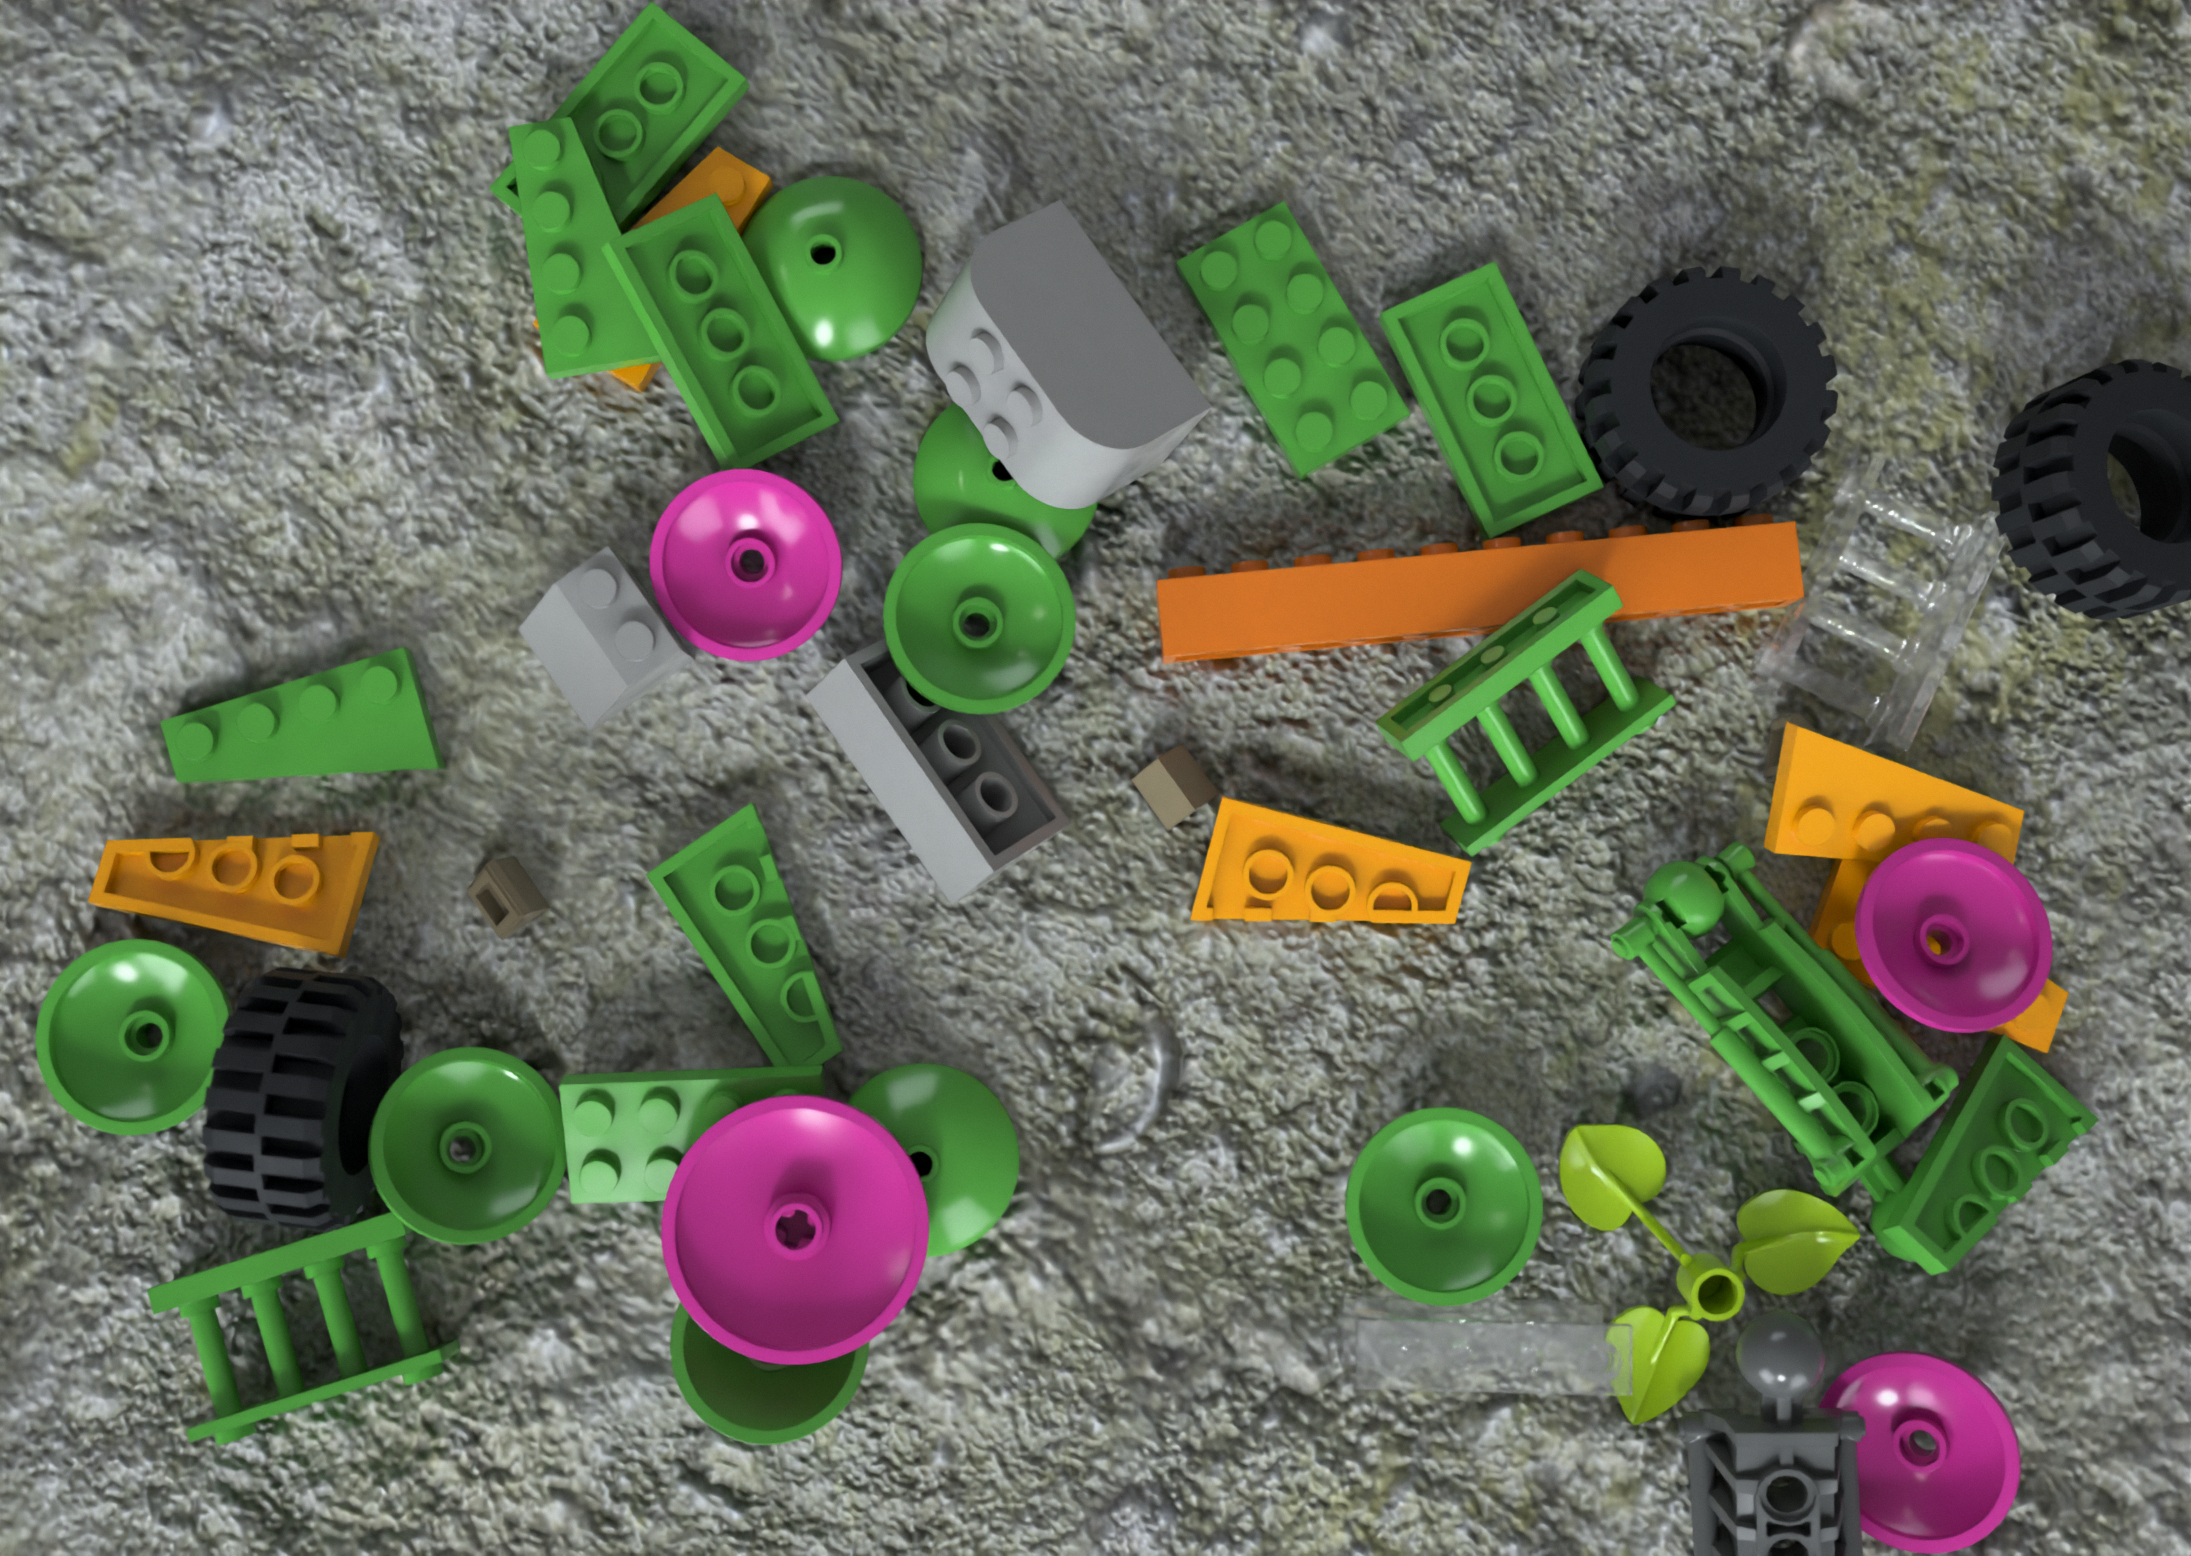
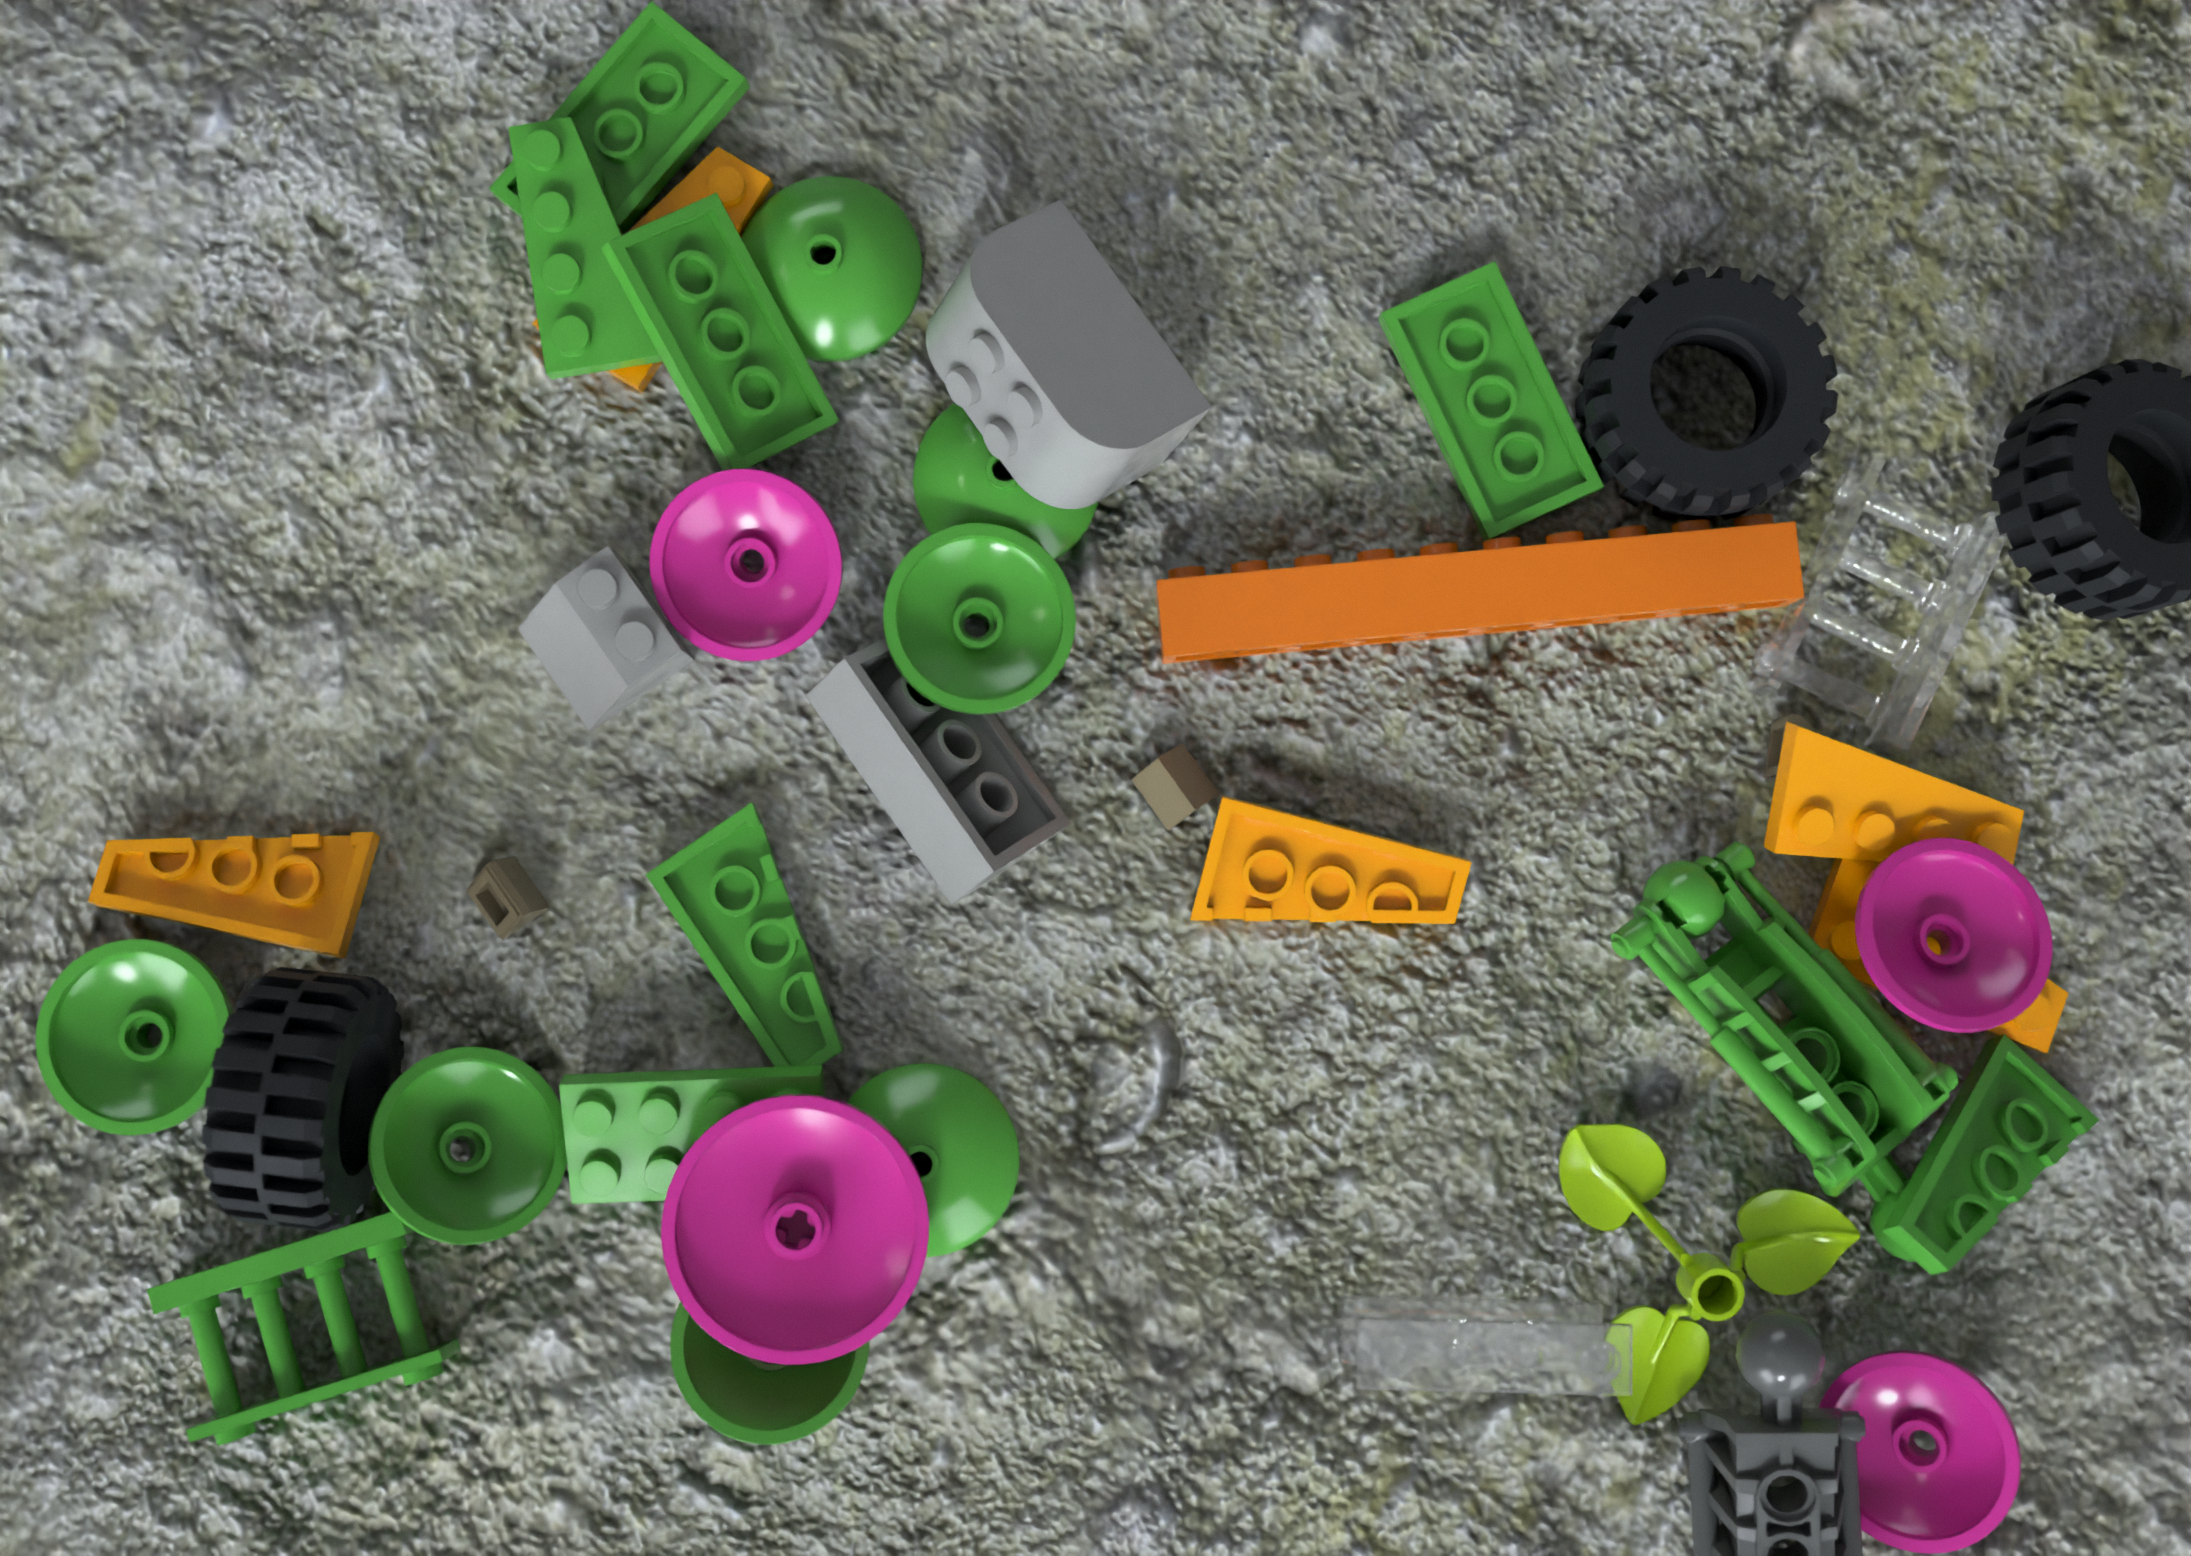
(325, 724): bright green wing -> none
(1292, 340): bright green plate -> none
(1481, 1232): bright green dish -> none
(1497, 665): bright green fence -> none

